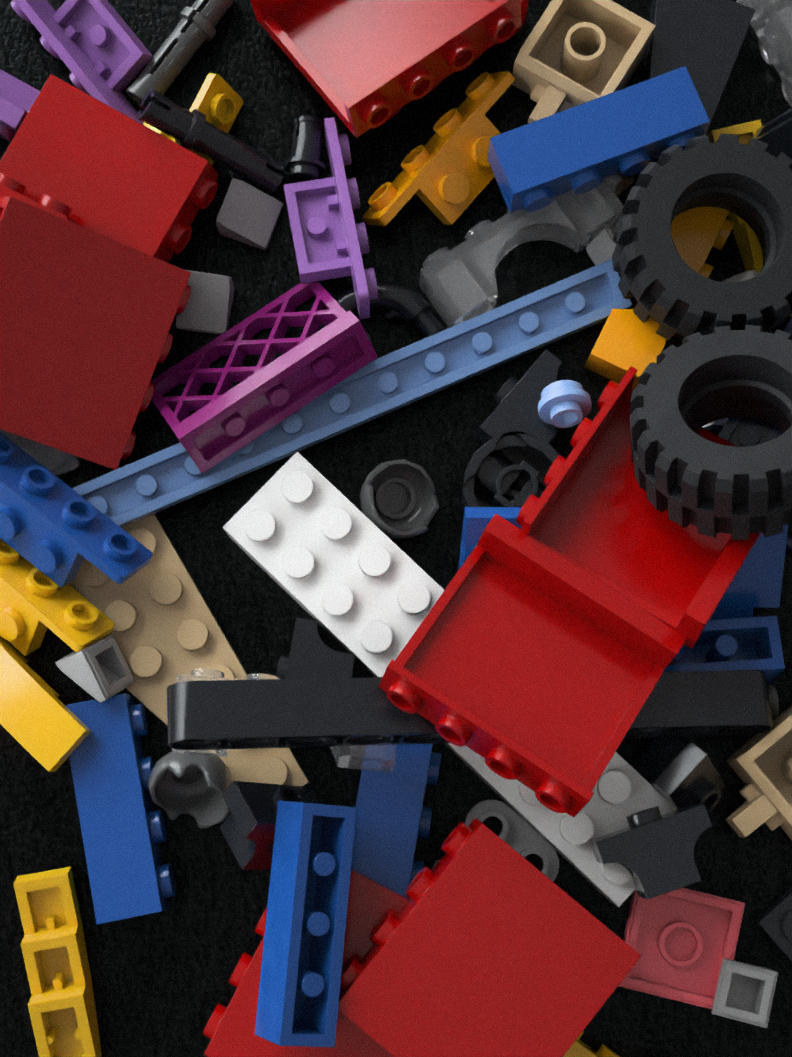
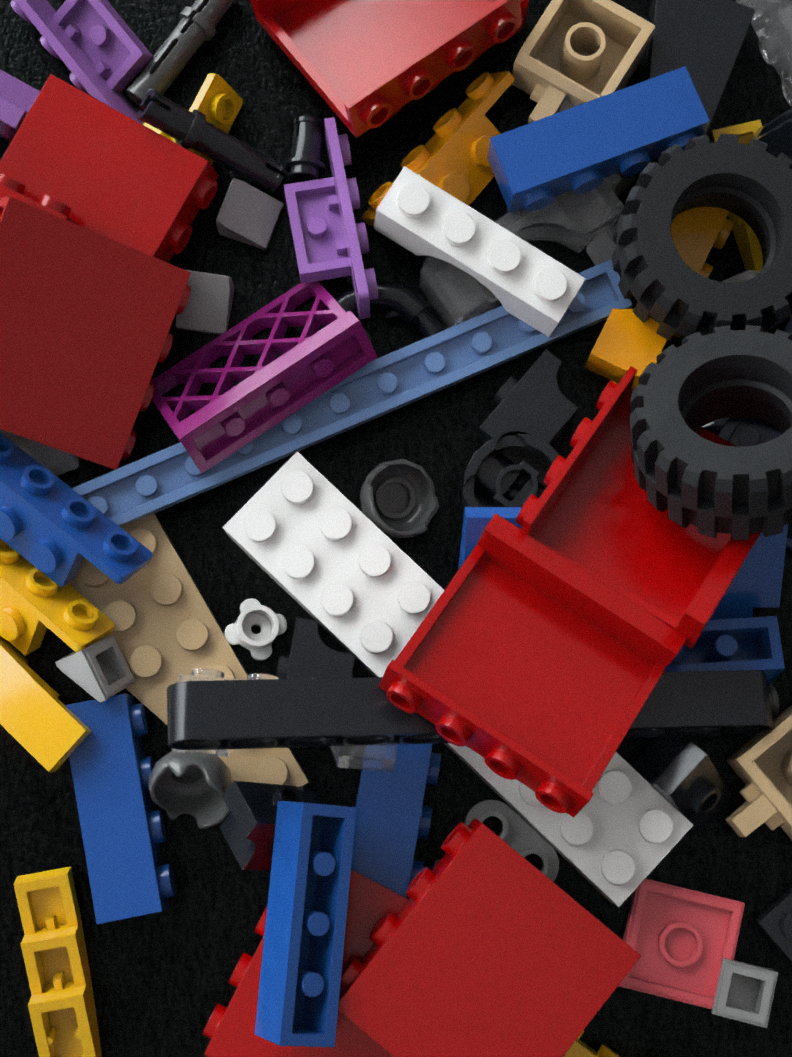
(256, 614): none -> white plate
(443, 227): none -> white arch
(564, 403): light blue plate -> none
(656, 848): black brick -> none

